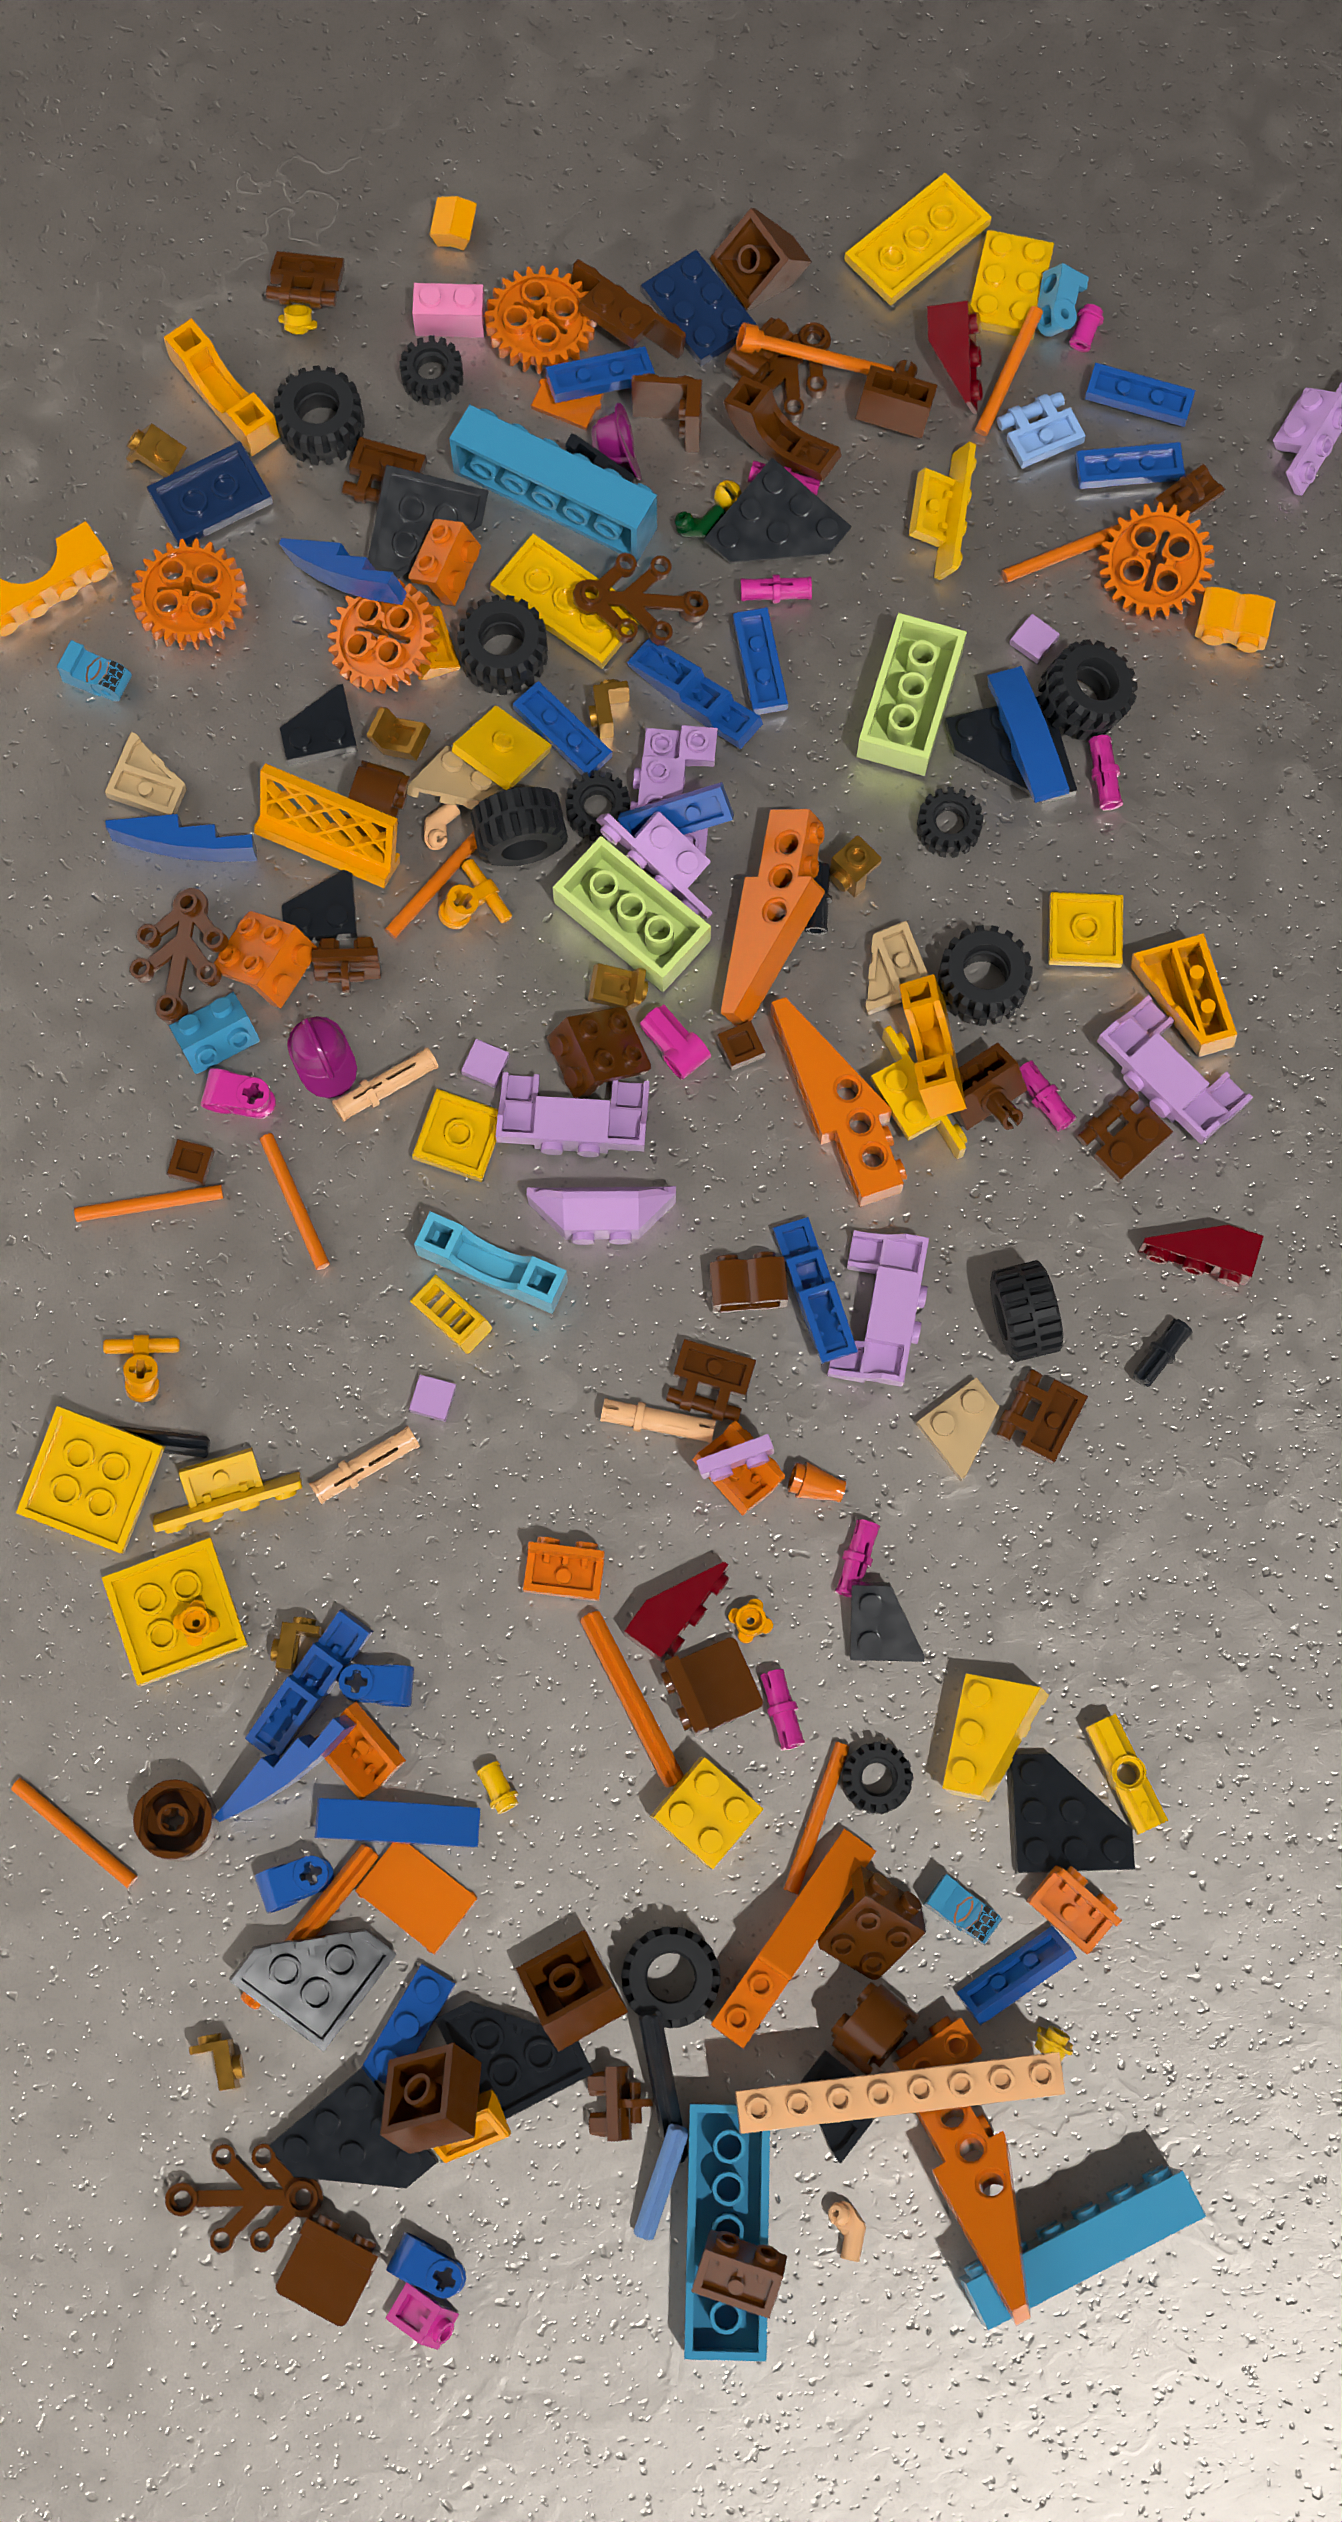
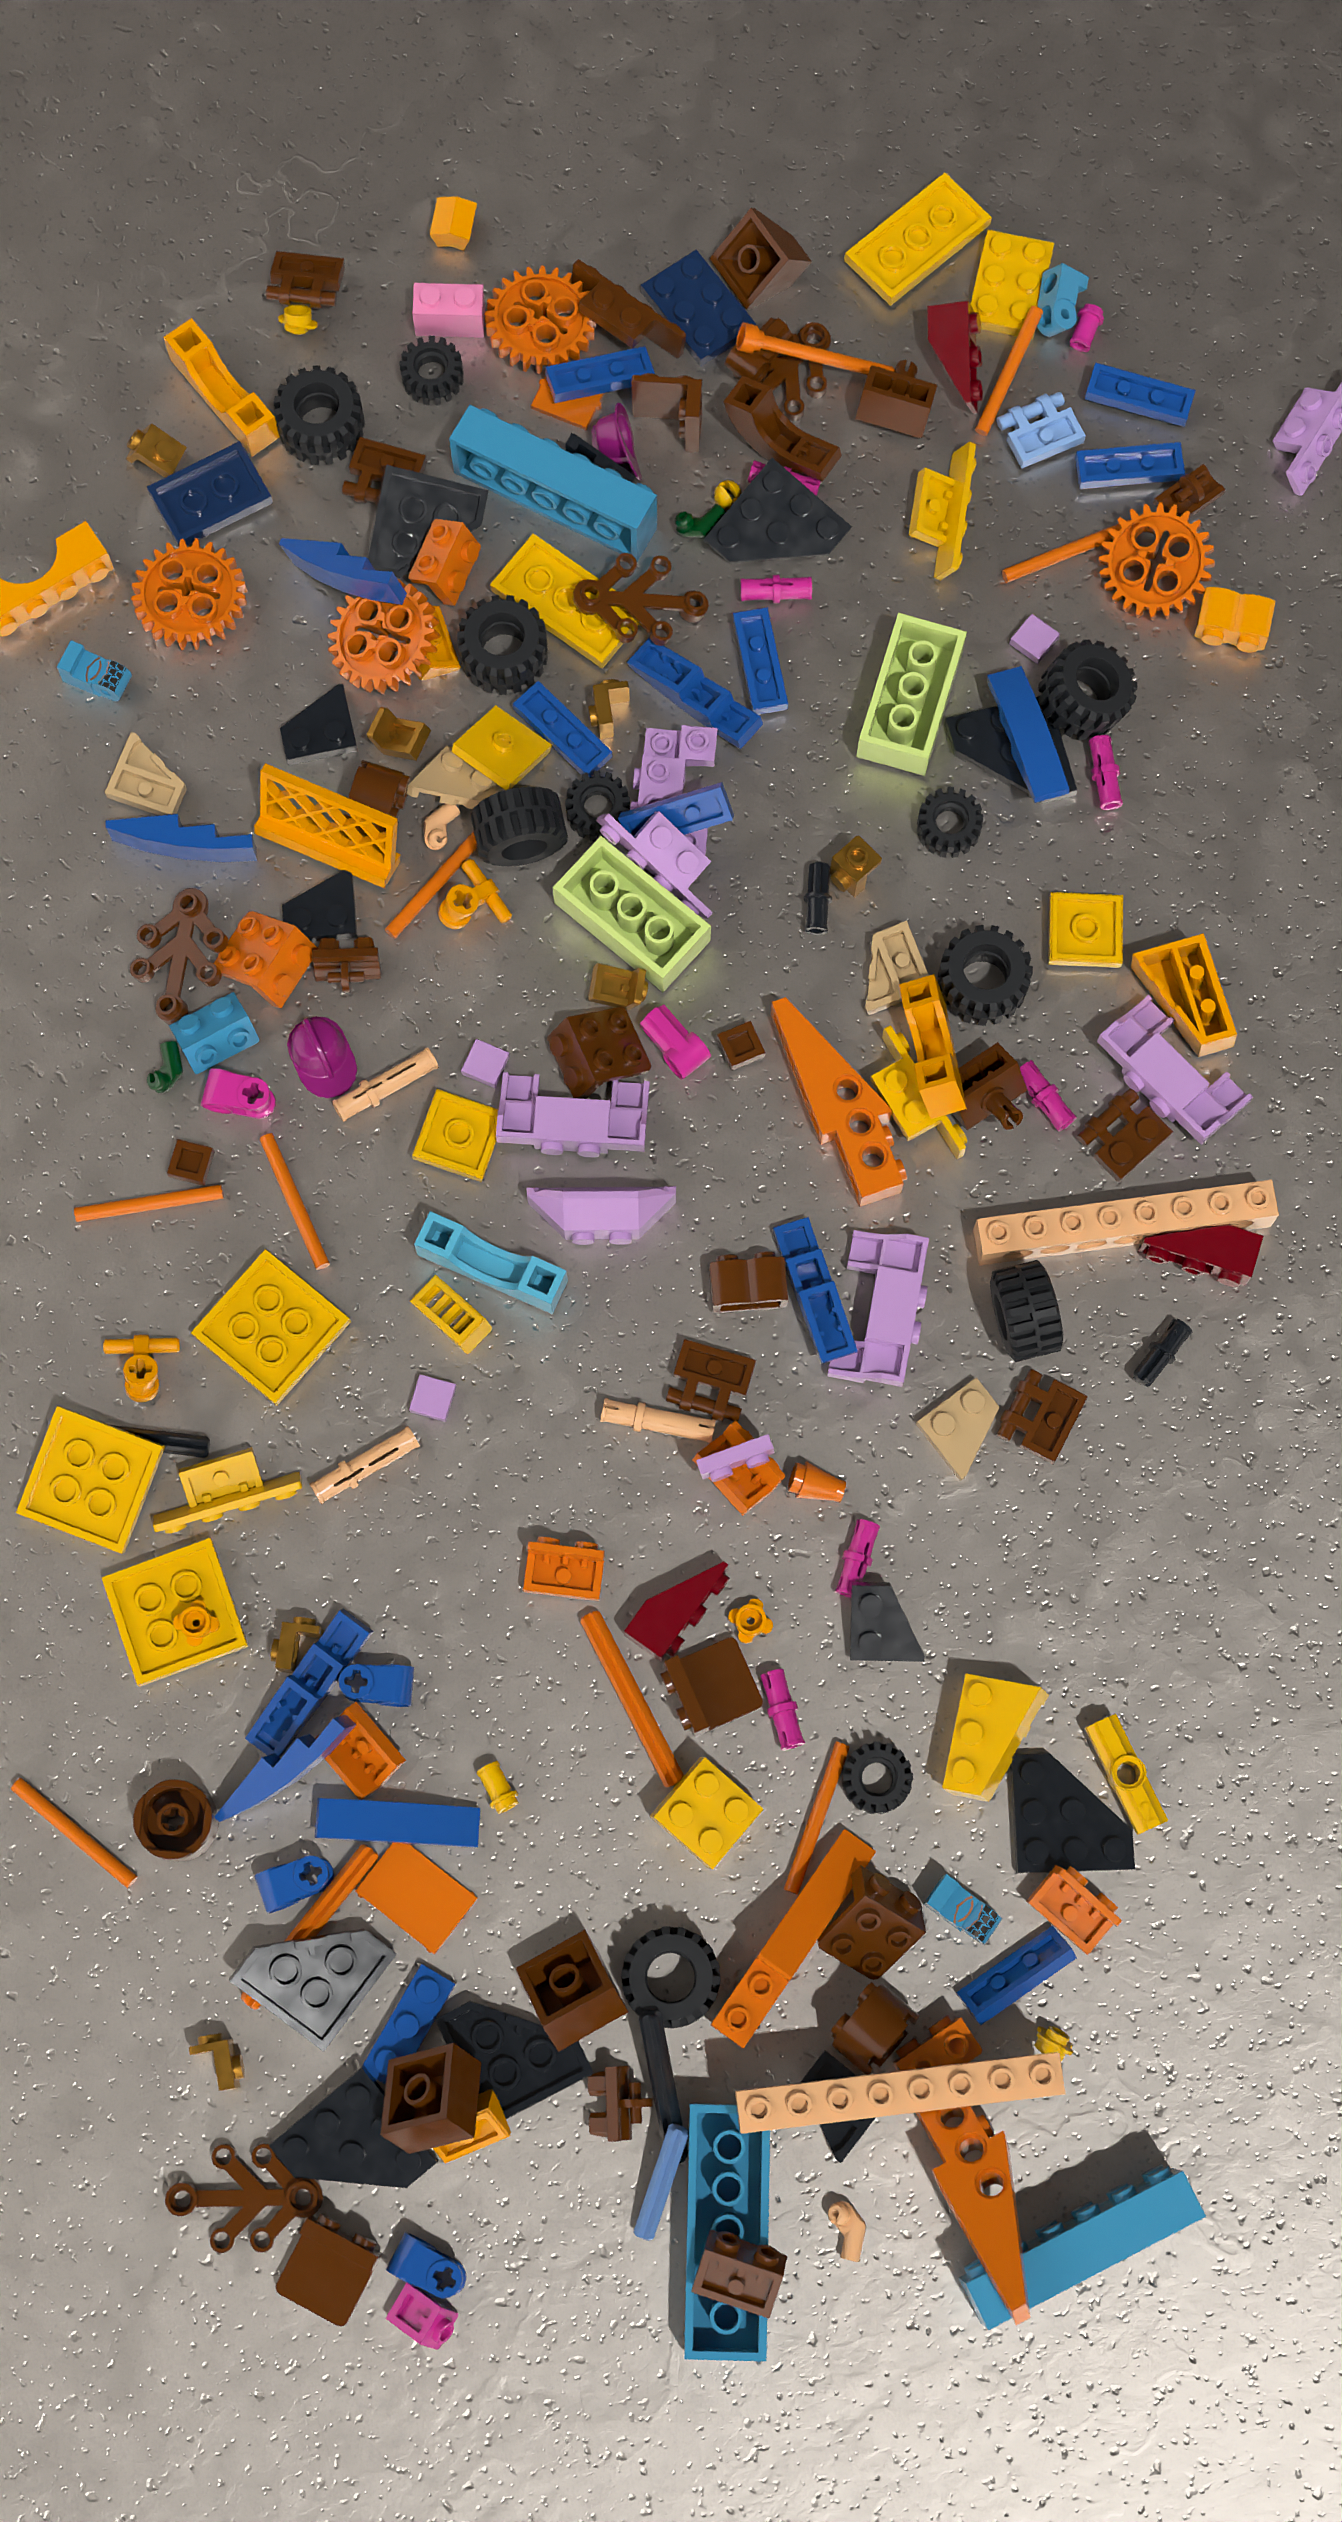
(169, 1072): none -> dark green arm
(271, 1327): none -> yellow plate
(760, 939): orange brick -> none
(1122, 1222): none -> light nougat brick

